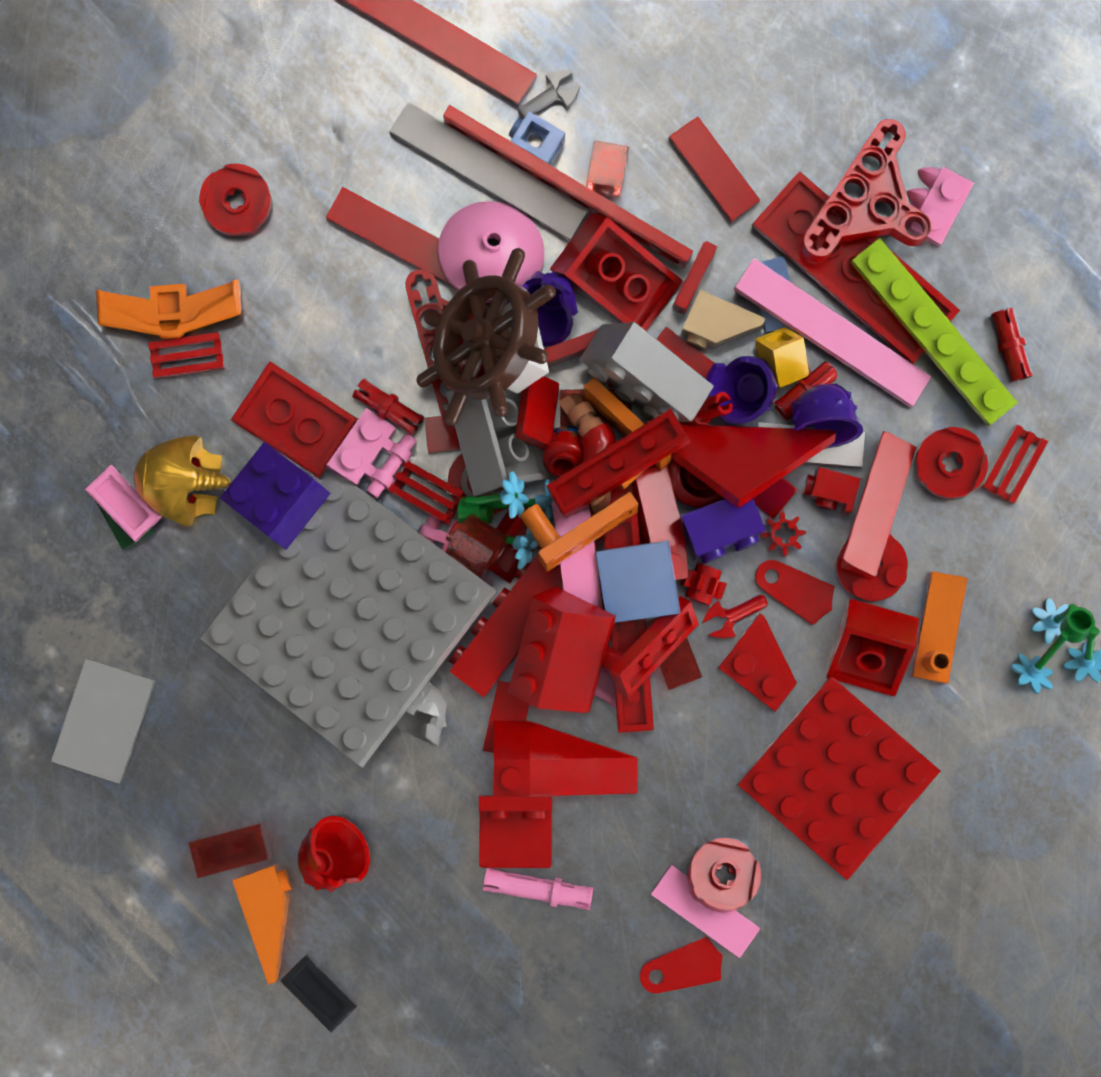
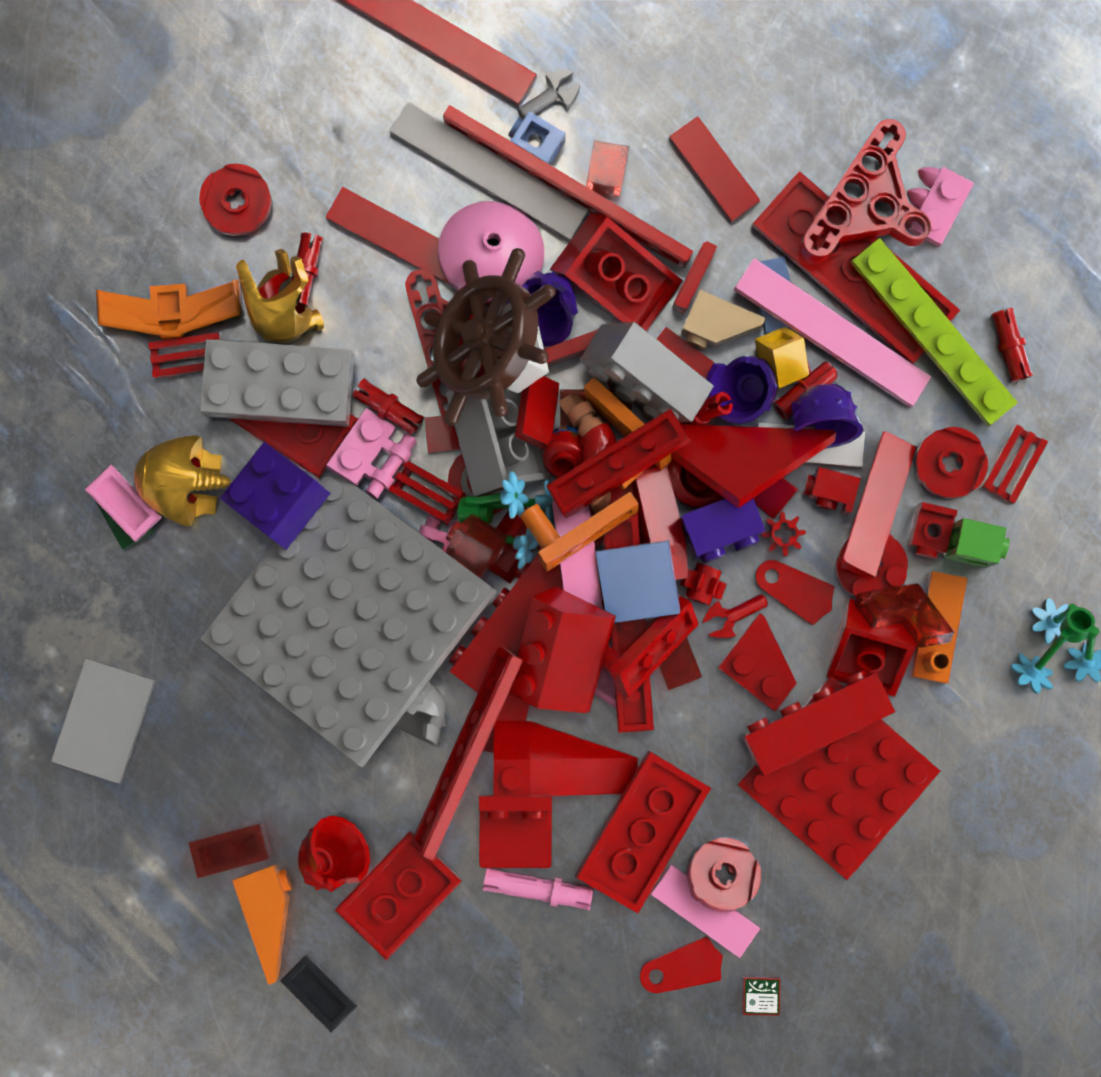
(275, 314): none -> pearl gold piece
(277, 383): none -> light grey brick
(309, 258): none -> red pin
(397, 897): none -> red tile
(466, 752): none -> red tile
(642, 832): none -> red plate
(761, 996): none -> tile
(818, 723): none -> red brick
(907, 606): none -> clear red plate
(920, 539): none -> red brick
(977, 543): none -> bright green brick

